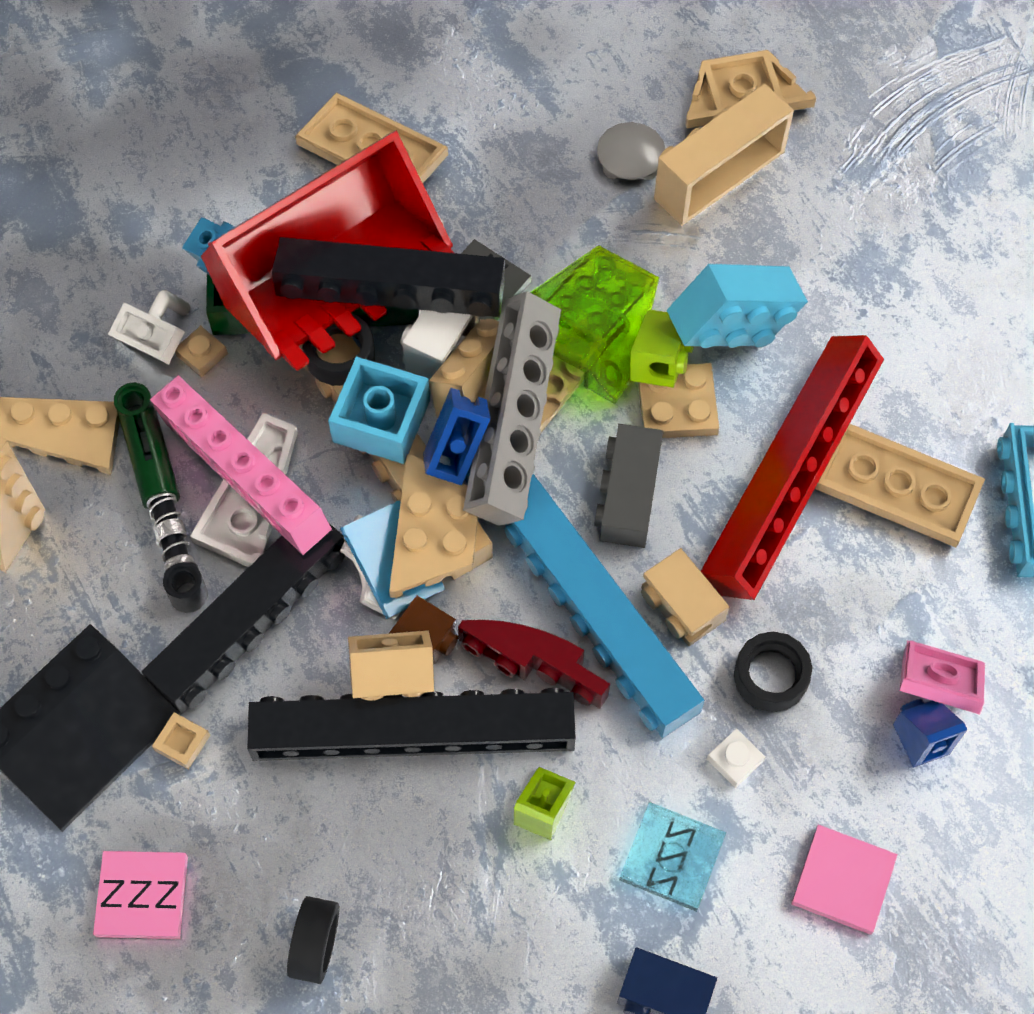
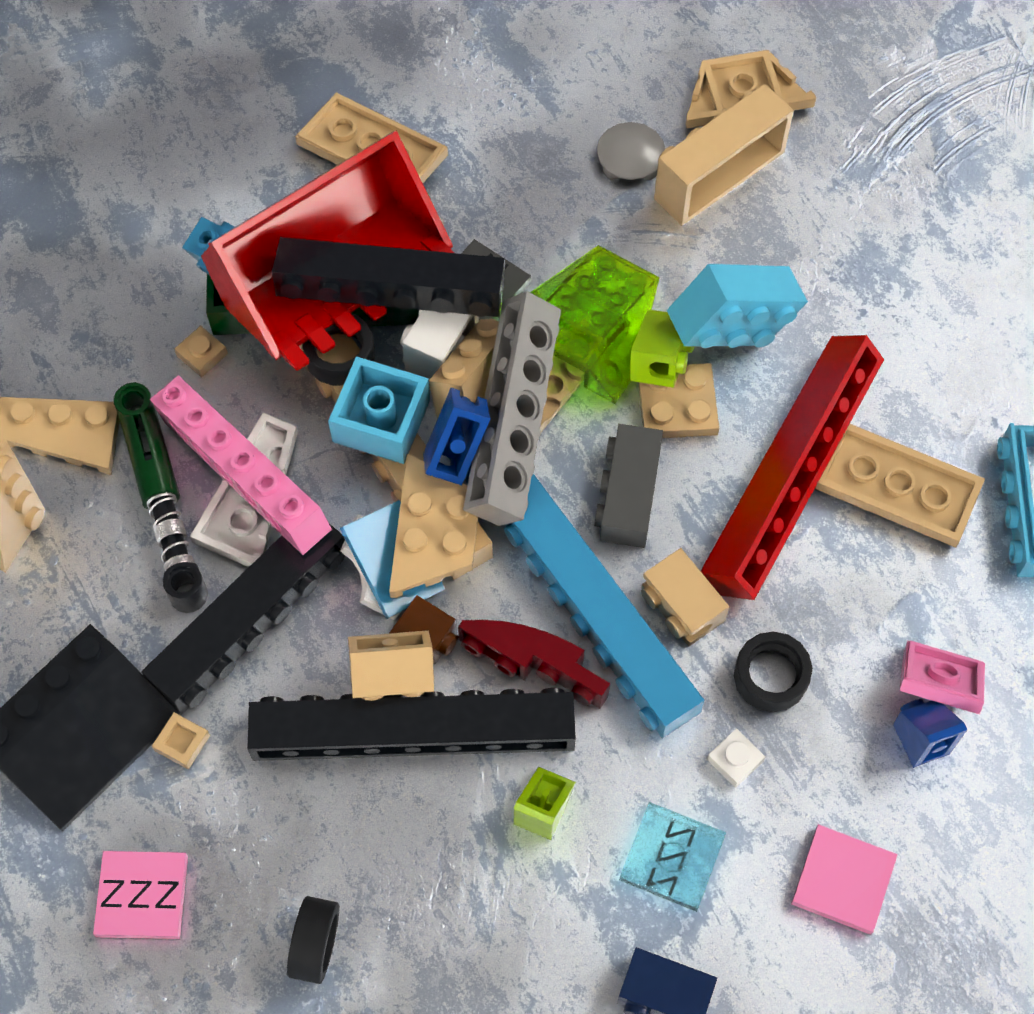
(147, 330): white plate -> none

